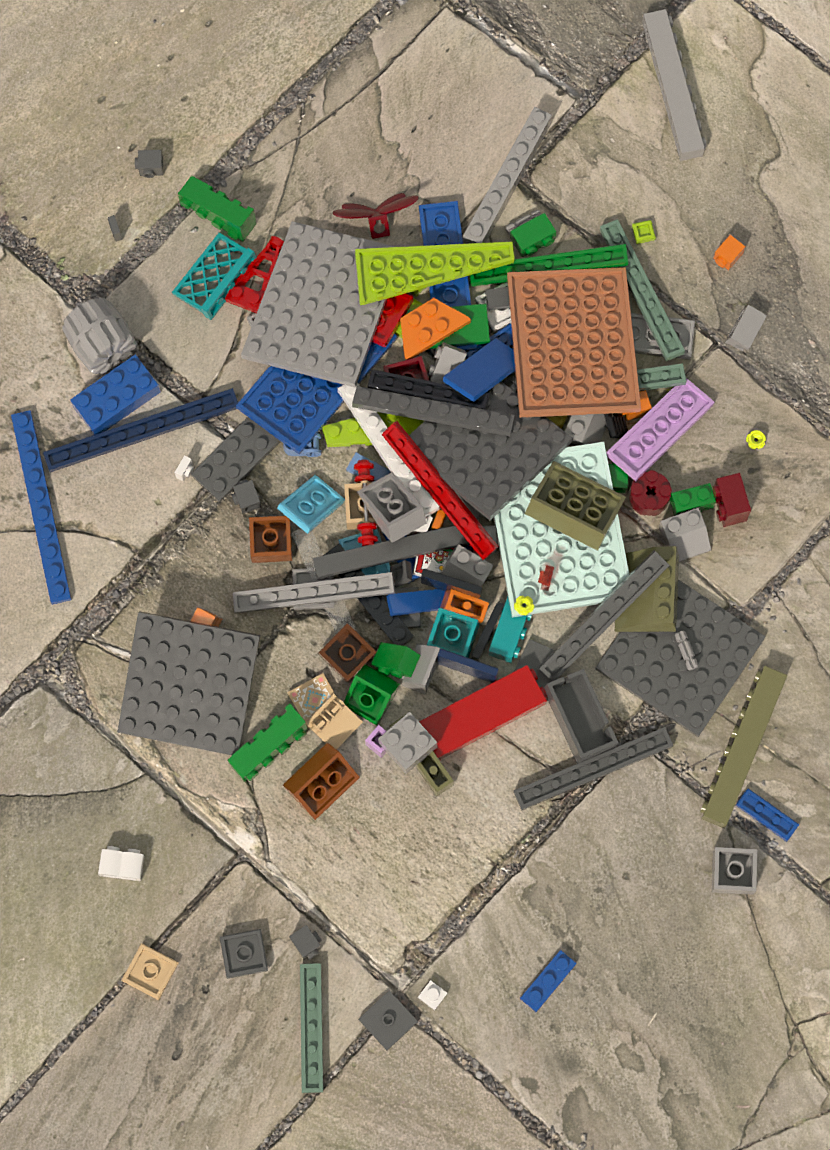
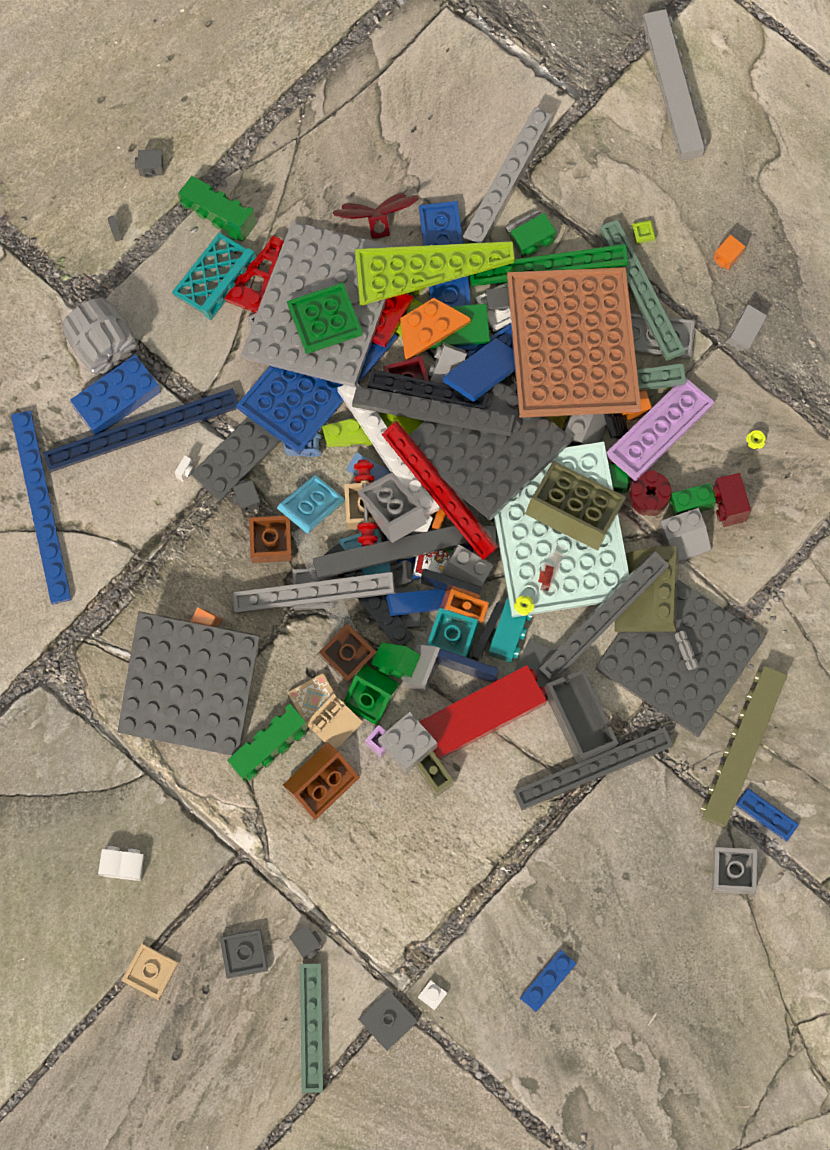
(324, 318): none -> green plate

